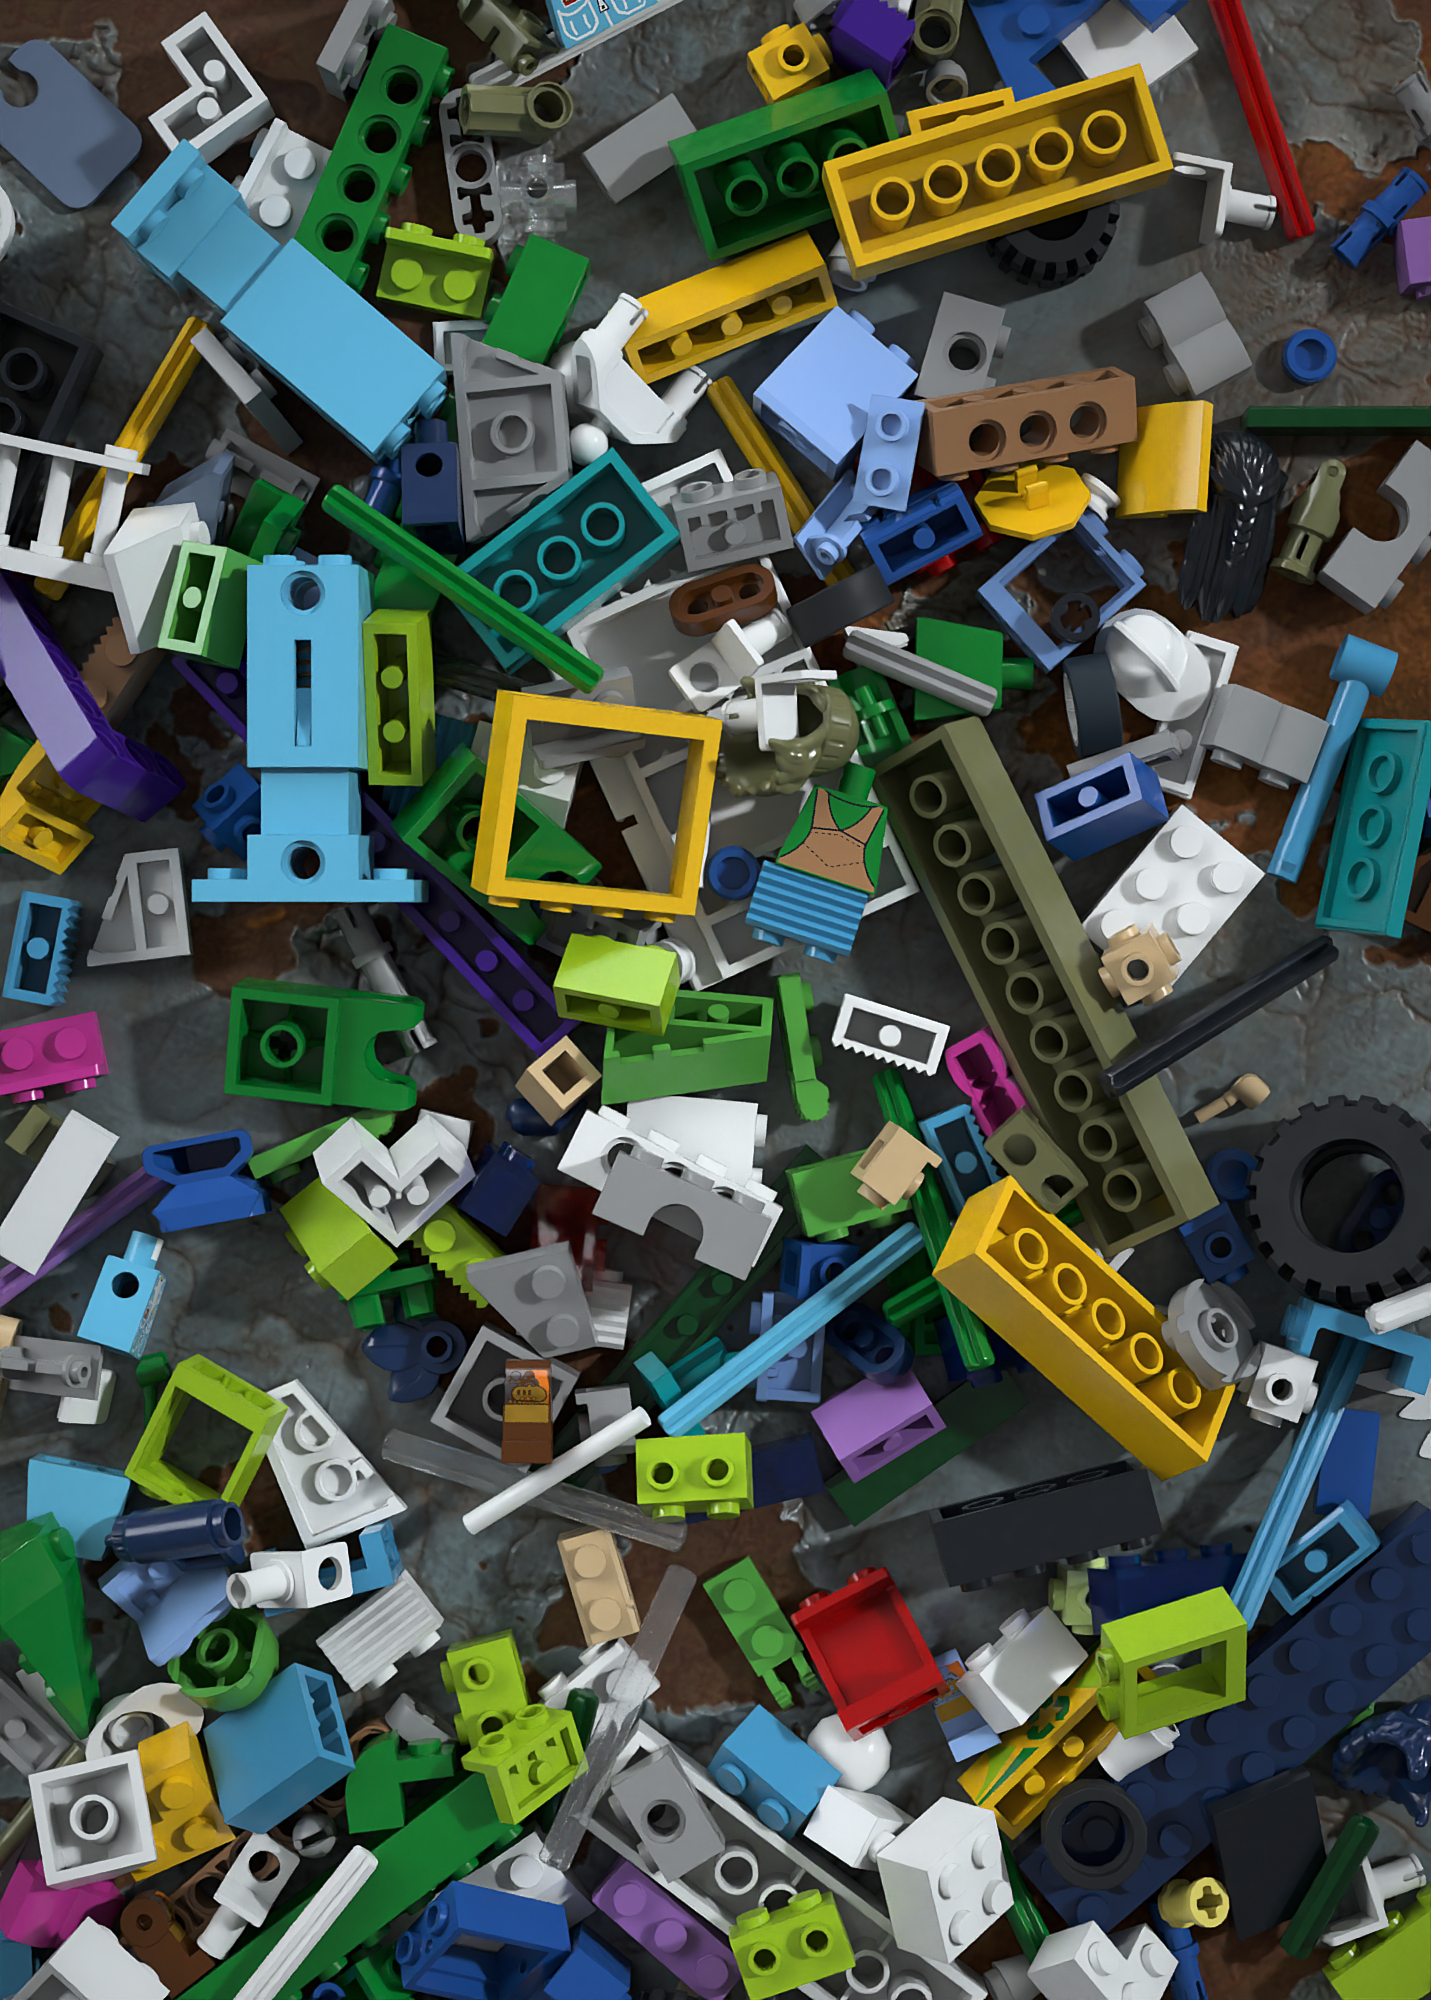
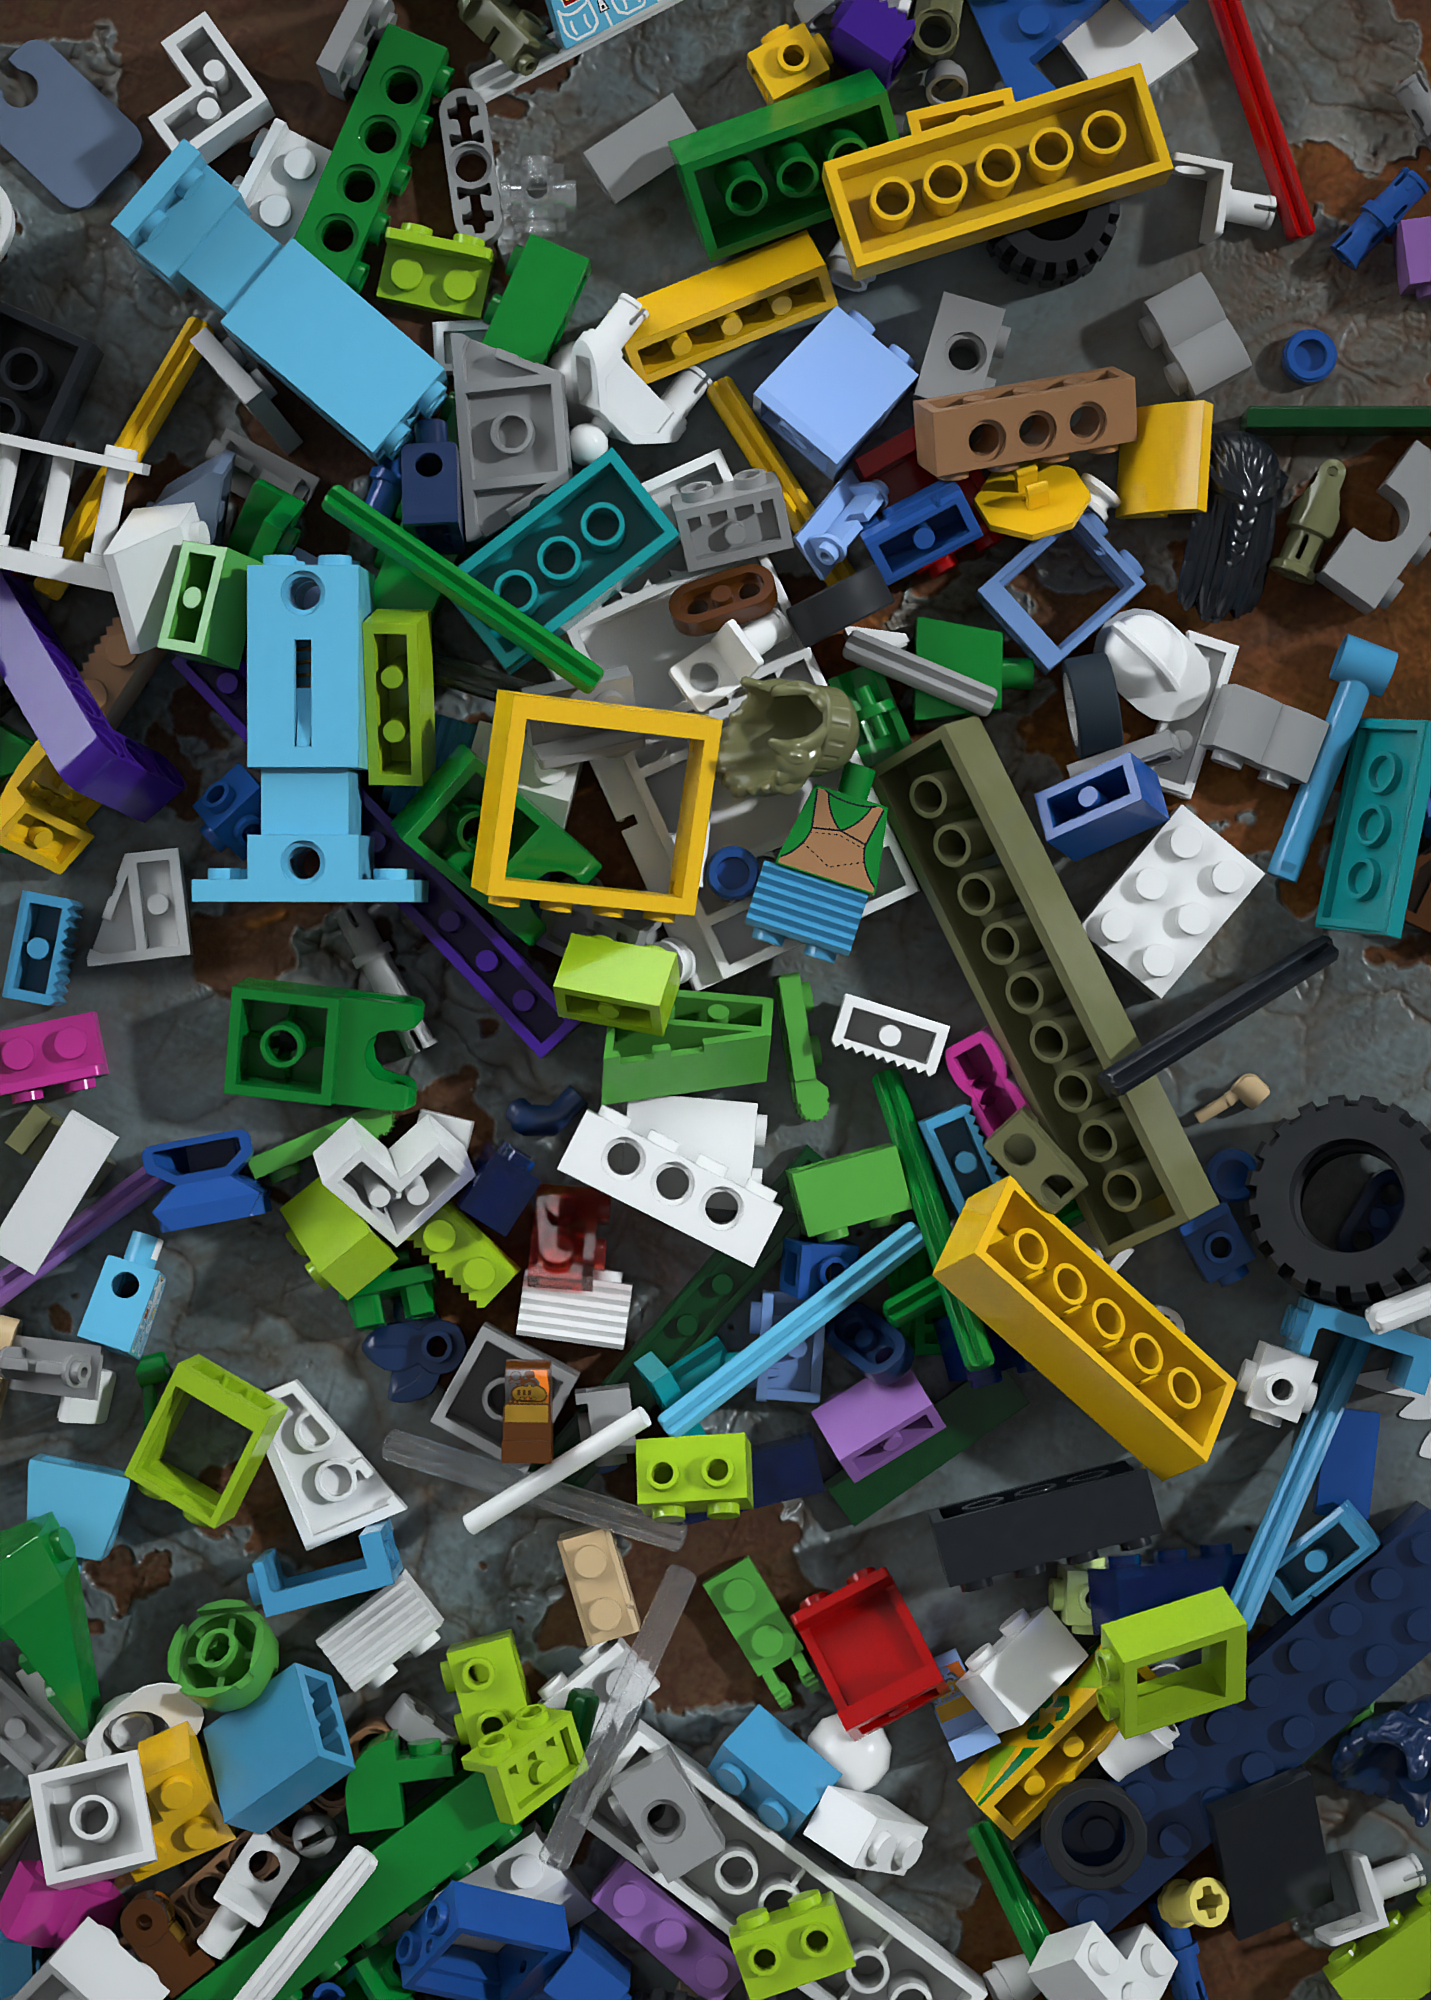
(167, 1603): light blue bracket -> none
(187, 1534): dark blue piece -> none
(290, 1579): white bracket -> none
(510, 111): olive piece -> none
(539, 1297): light grey wing -> none
(558, 1080): tan brick -> none
(730, 1226): light grey arch -> none
(774, 708): white bracket -> none
(888, 452): light blue hinge -> none
(893, 1166): tan brick -> none
(945, 1880): white brick -> none
(1088, 626): black bush -> none
(1143, 944): tan brick -> none
(1215, 1357): light grey plate -> none
(1329, 1886): dark green axle -> none

